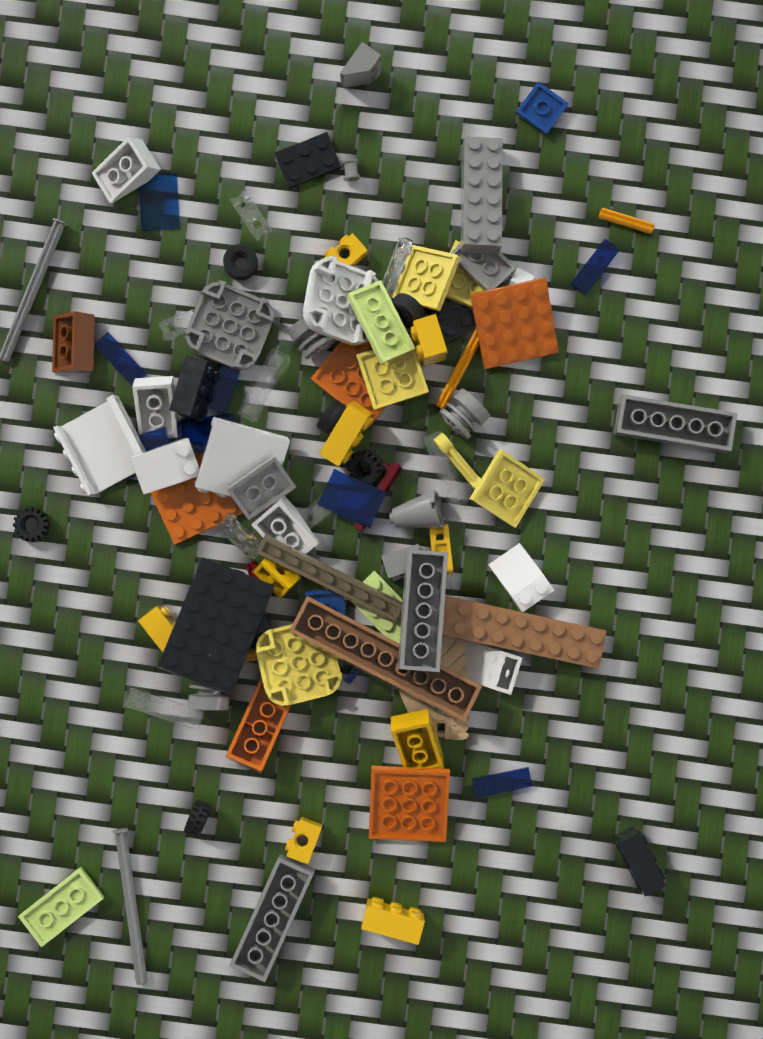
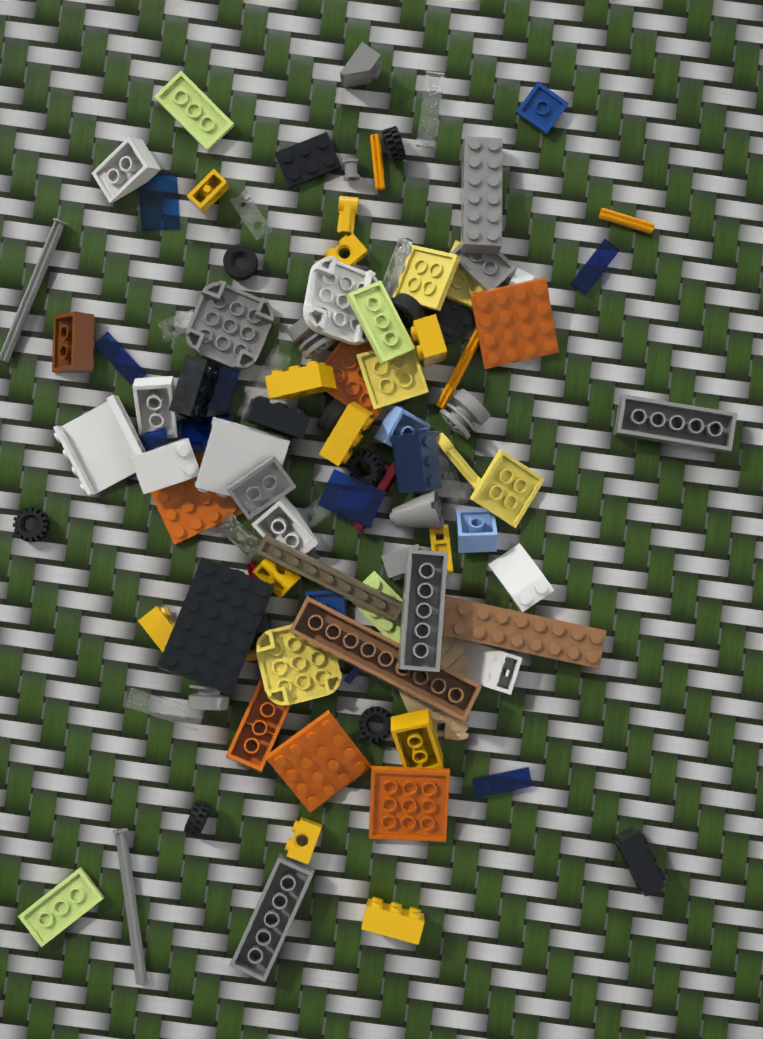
(194, 111): none -> yellowish green plate
(208, 191): none -> yellow brick
(277, 417): none -> black brick
(300, 381): none -> yellow brick
(318, 761): none -> orange plate
(347, 211): none -> yellow piece
(375, 735): none -> black tyre
(377, 161): none -> light orange axle
(393, 144): none -> black tyre
(398, 422): none -> light blue slope
(416, 461): none -> dark blue slope
(430, 110): none -> clear plate
(476, 531): none -> light blue slope

